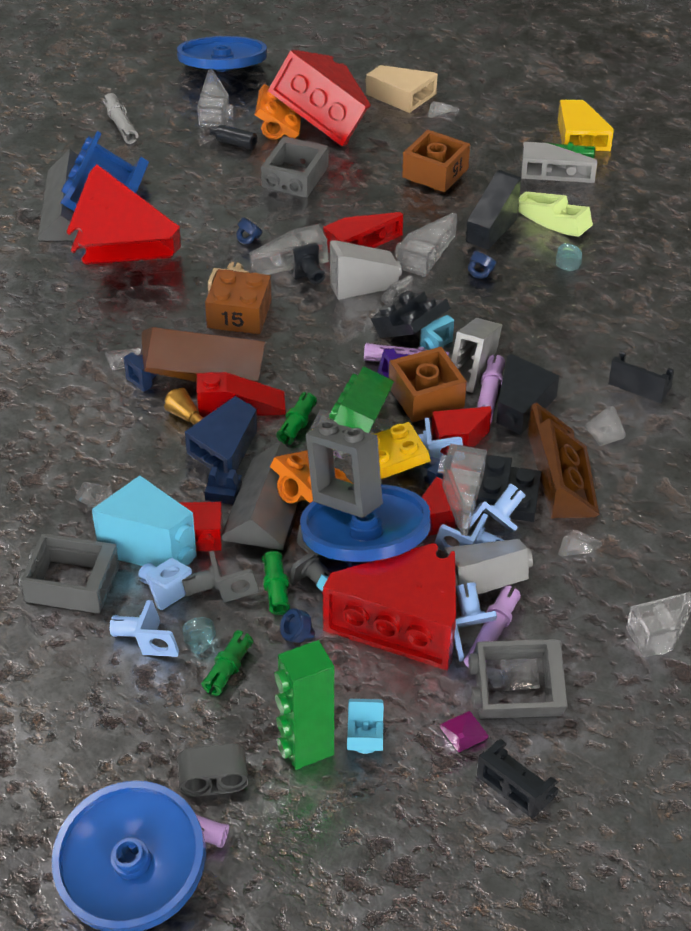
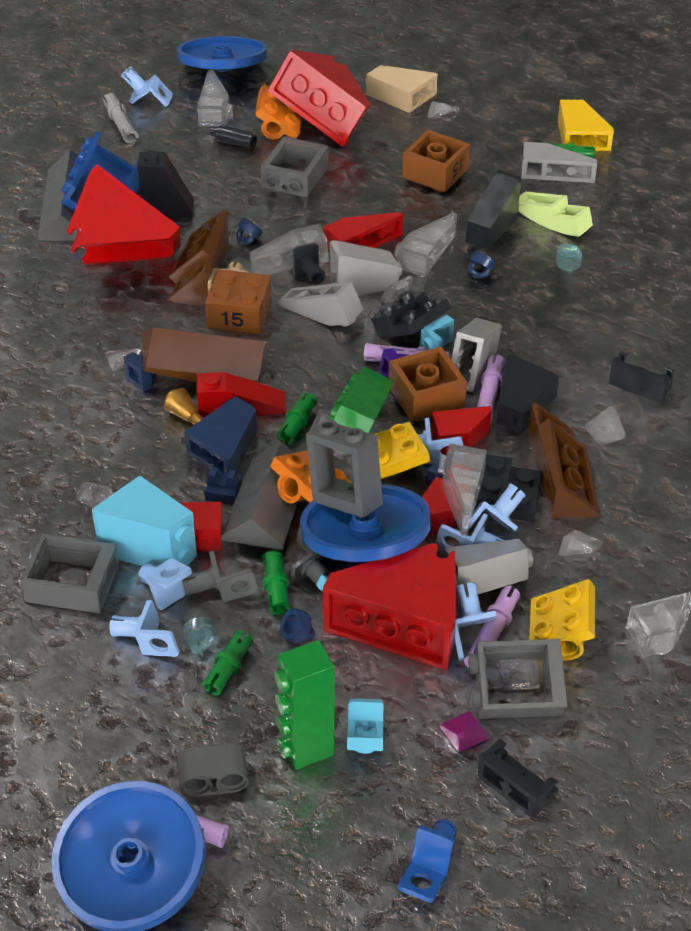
(143, 87): none -> light blue bracket
(163, 186): none -> black slope
(201, 254): none -> reddish brown slope
(324, 303): none -> light grey slope
(430, 859): none -> blue bracket
(565, 616): none -> yellow plate

